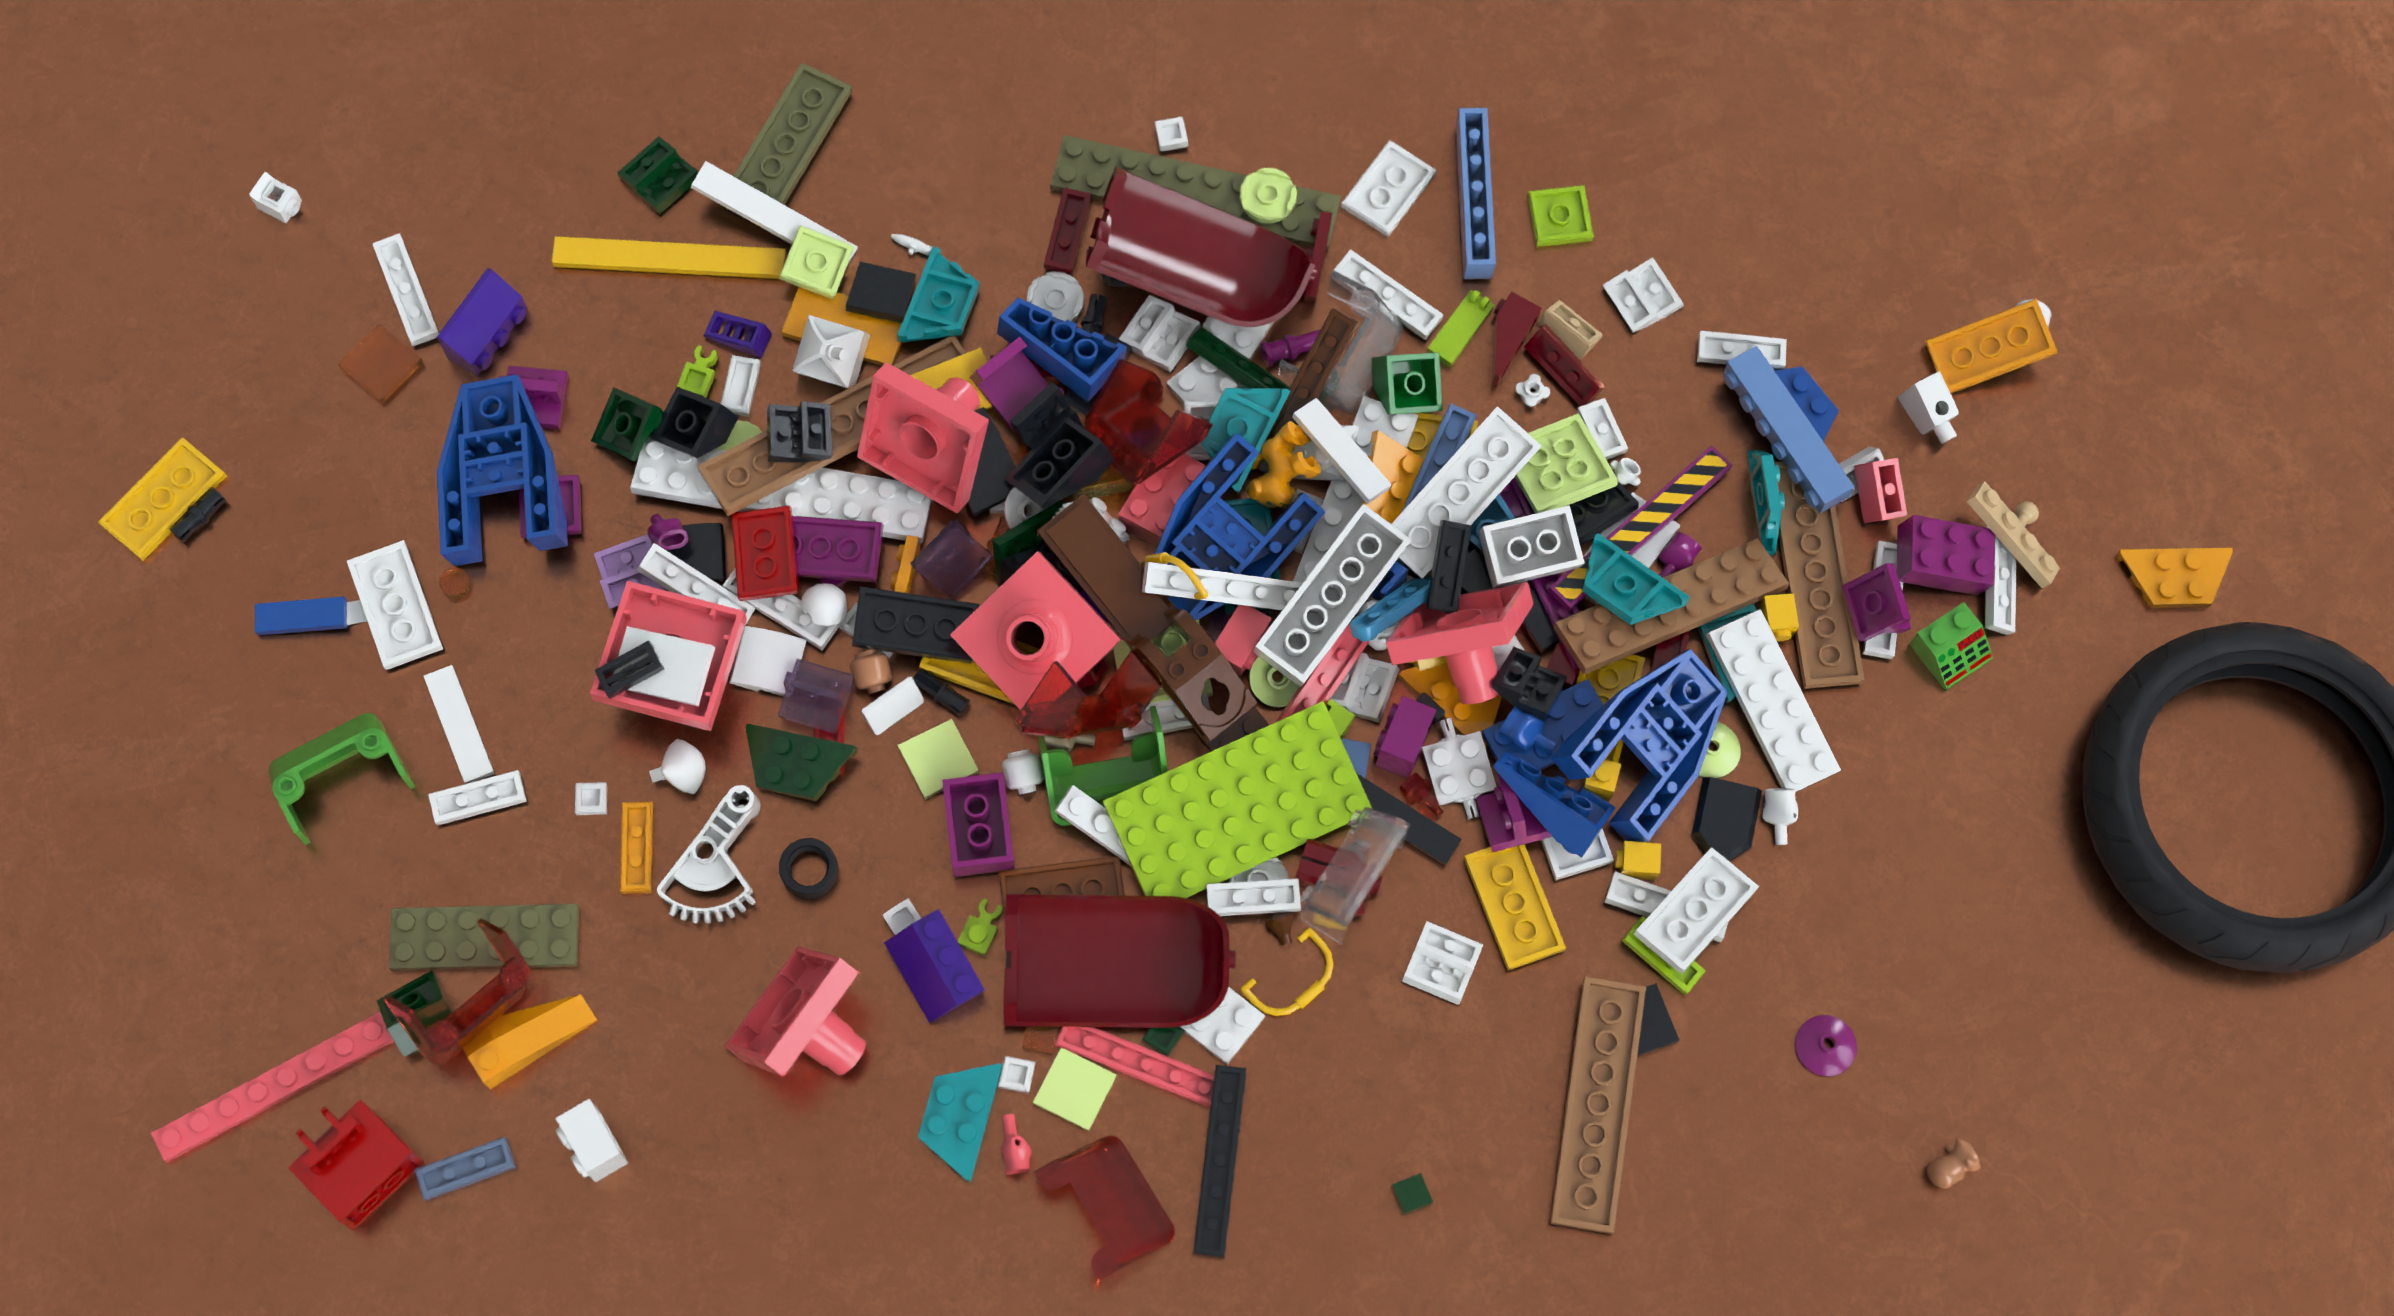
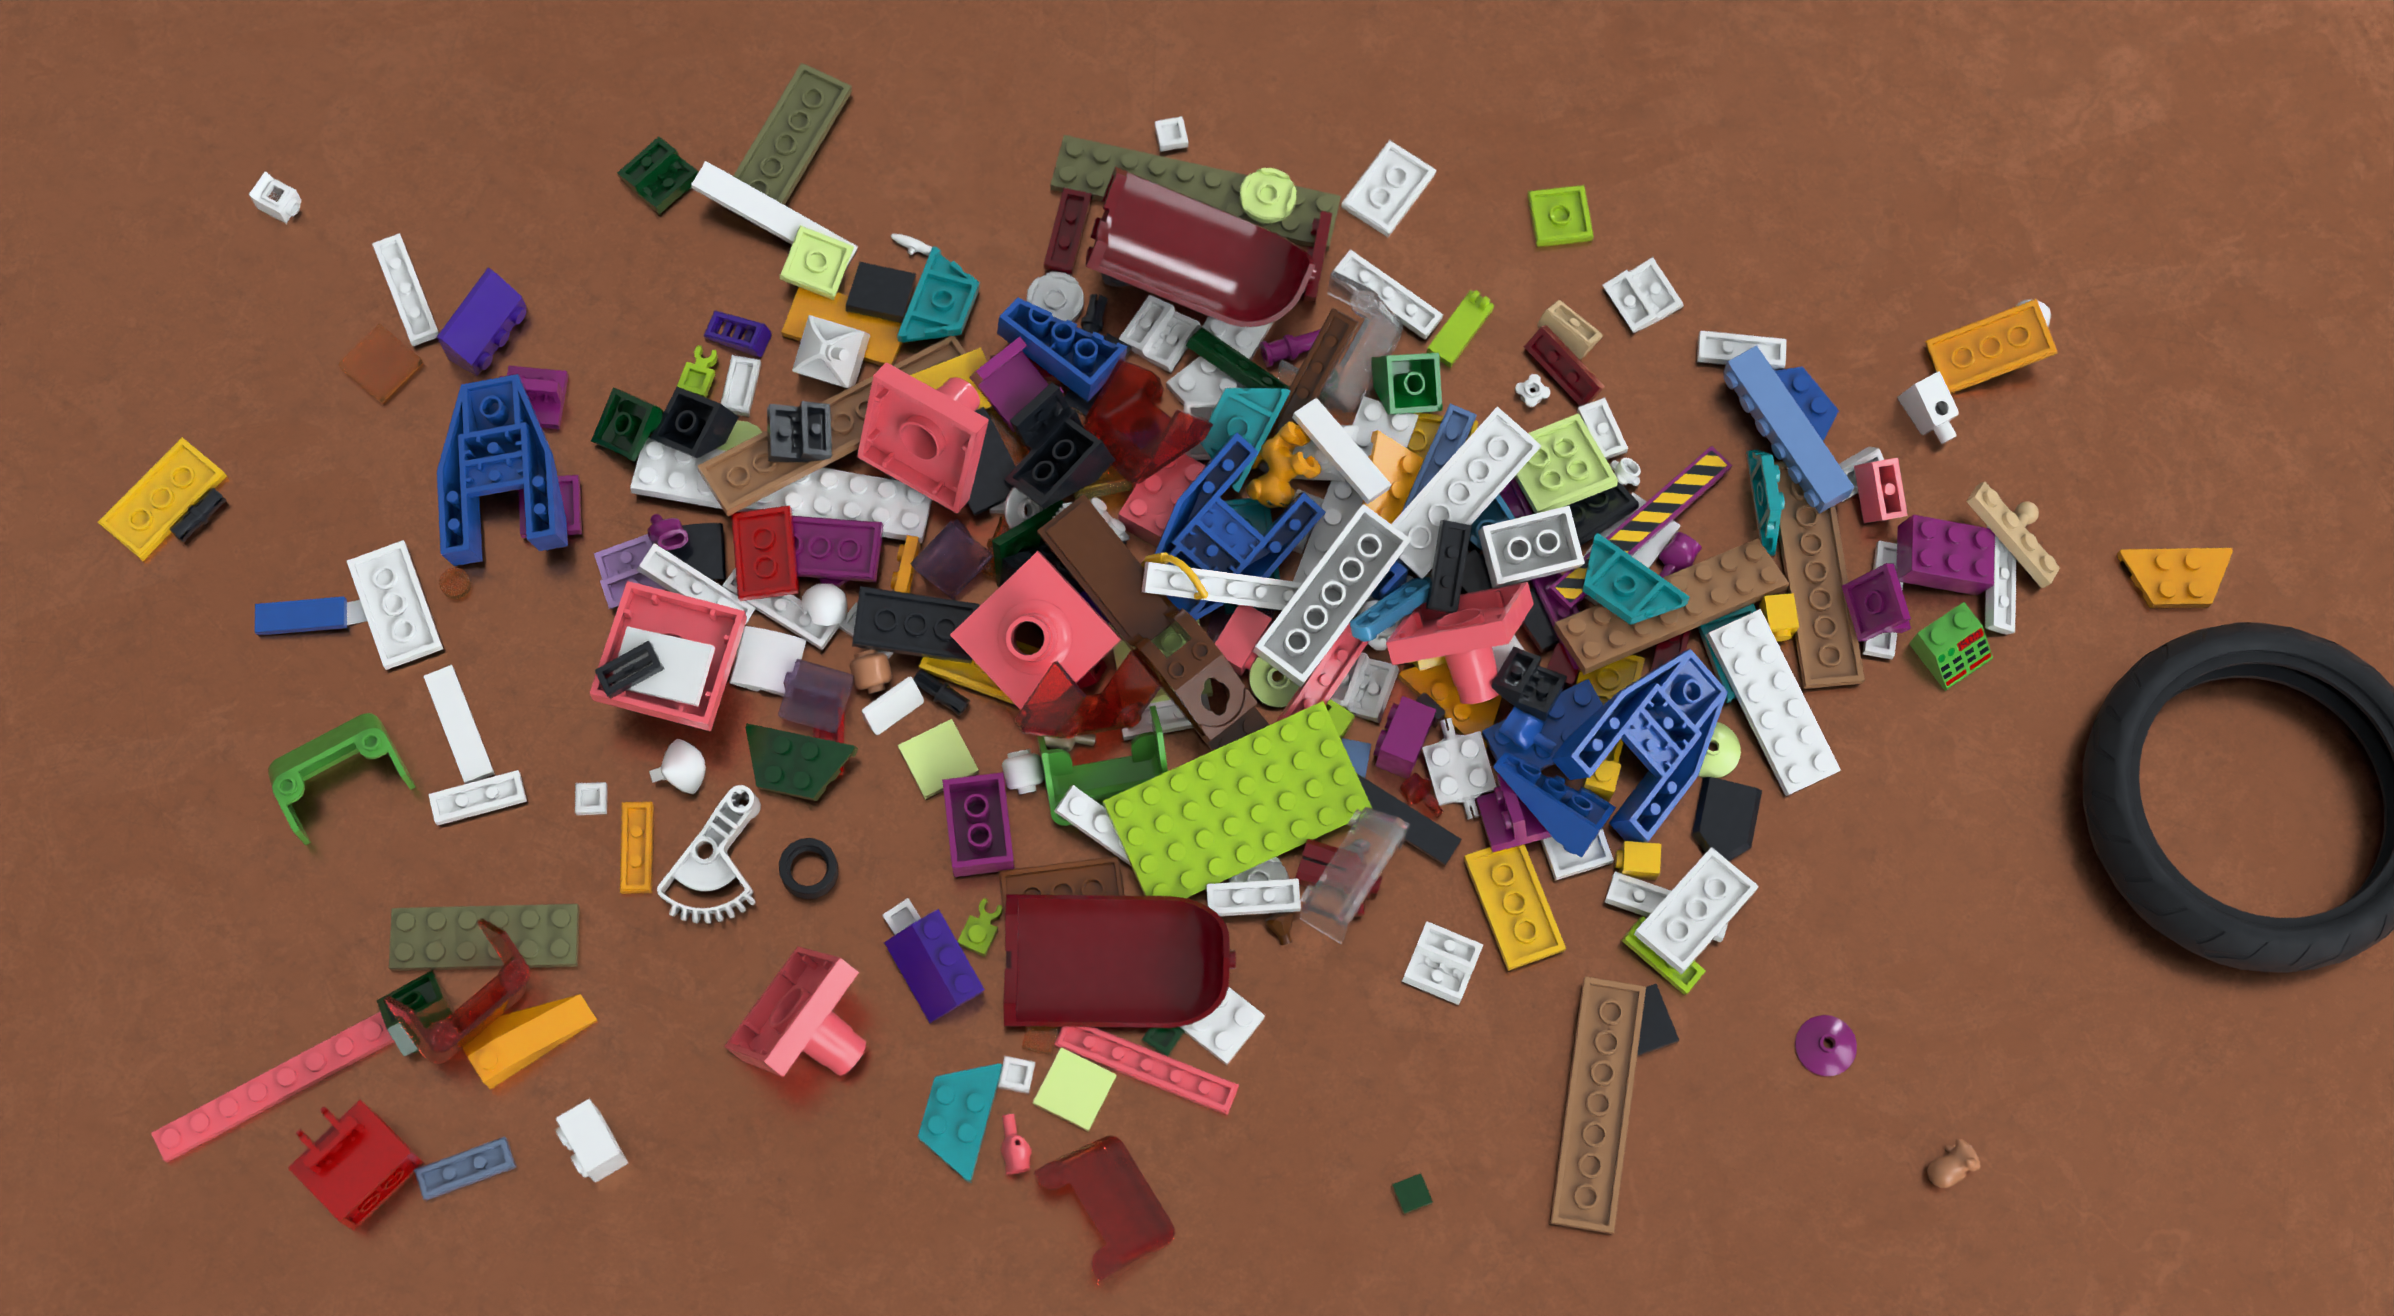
(668, 257): yellow tile -> none
(1219, 1161): black tile -> none
(1305, 997): yellow piece -> none
(1475, 193): medium blue brick -> none
(1512, 326): dark red slope -> none
(1780, 811): white piece -> none

